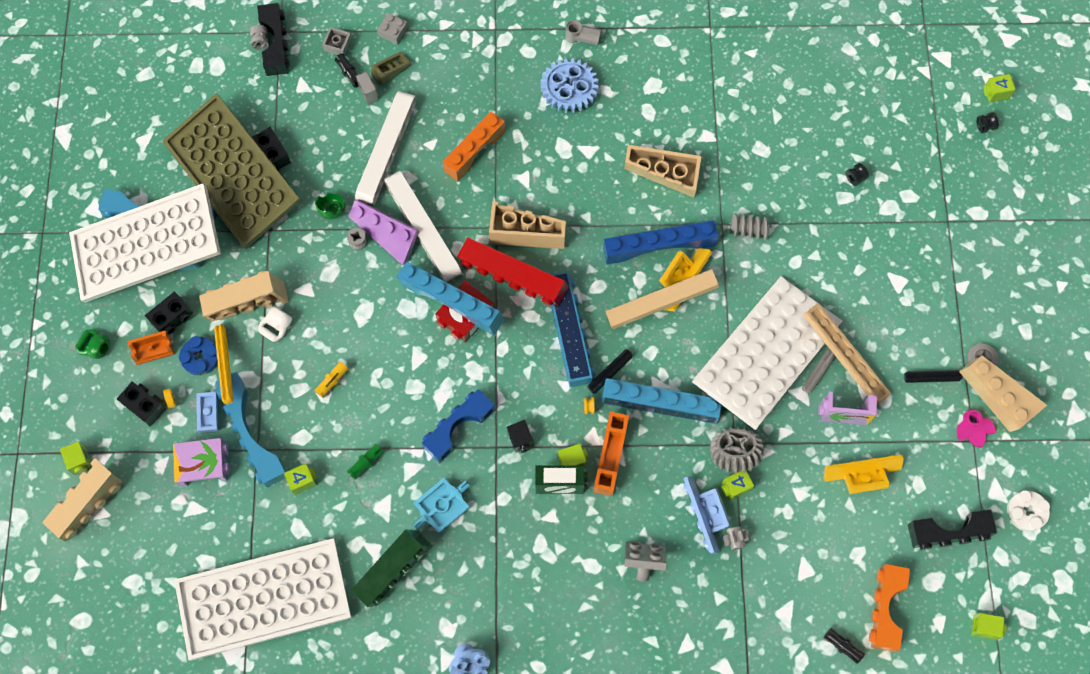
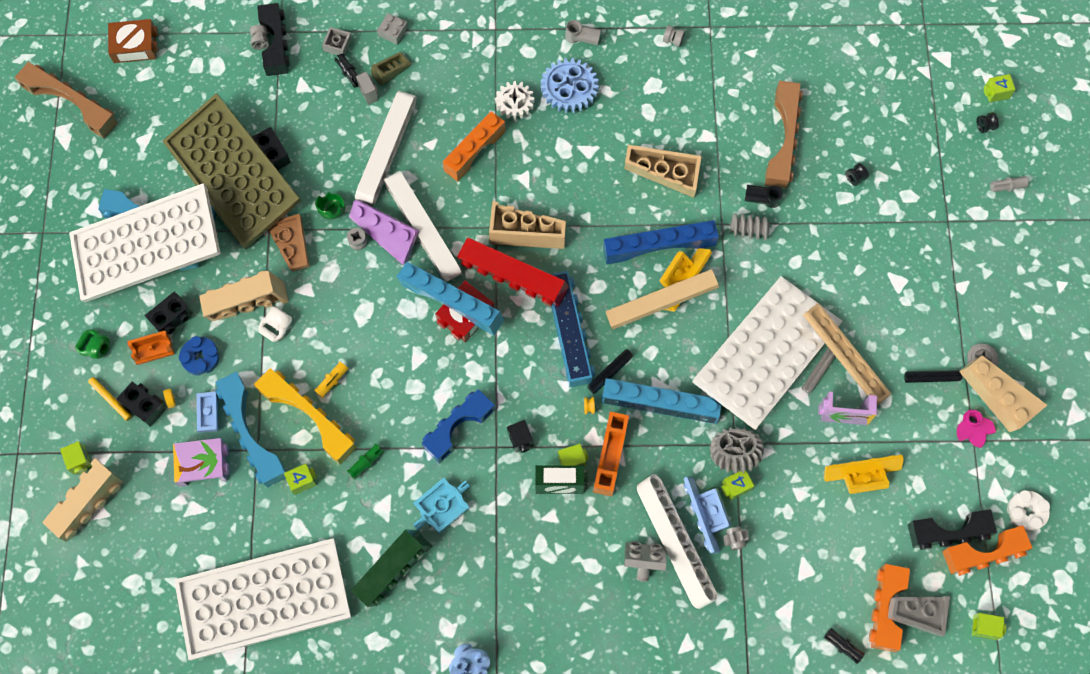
(38, 82): none -> medium nougat arch
(109, 398): none -> yellow bar
(132, 41): none -> dark orange brick
(223, 364): yellow axle -> none
(277, 390): none -> yellow arch
(291, 241): none -> medium nougat wing
(505, 102): none -> white gear
(670, 33): none -> light grey wheel
(676, 542): none -> white beam
(761, 195): none -> black piece
(786, 102): none -> medium nougat arch
(921, 613): none -> light grey wing
(1009, 184): none -> light grey axle
(1010, 543): none -> orange arch

